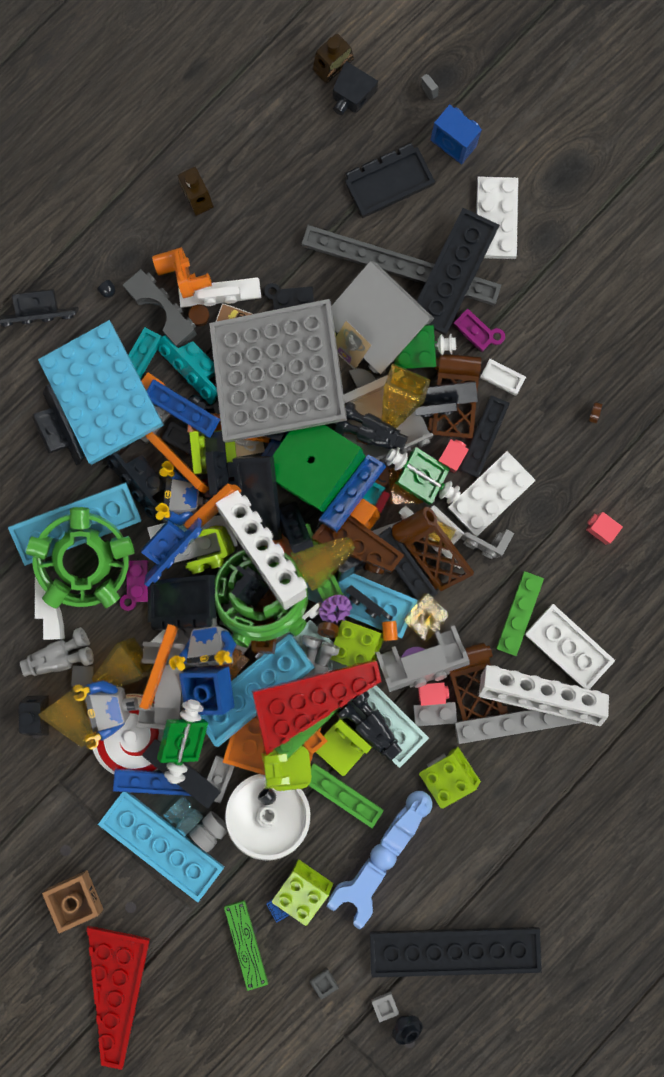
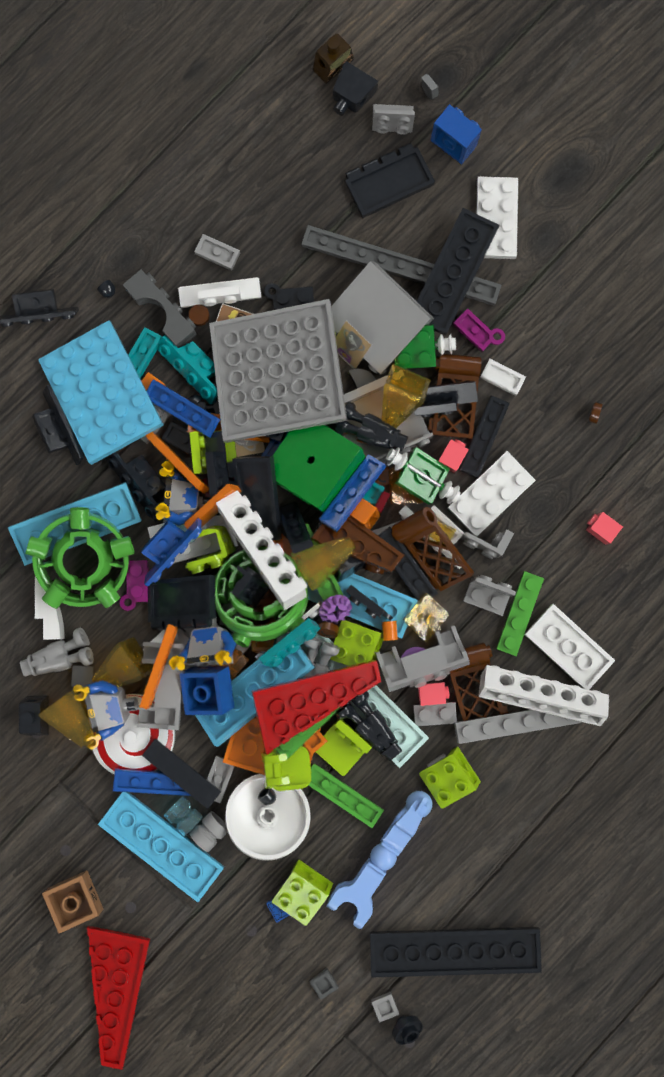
(176, 261): orange piece -> none
(182, 741): green plate -> none
(193, 189): dark brown torso -> none
(217, 252): none -> light grey plate
(246, 945): bright green tile -> none
(290, 643): none -> teal plate
(393, 118): none -> light grey bracket
(488, 595): none -> light grey bracket

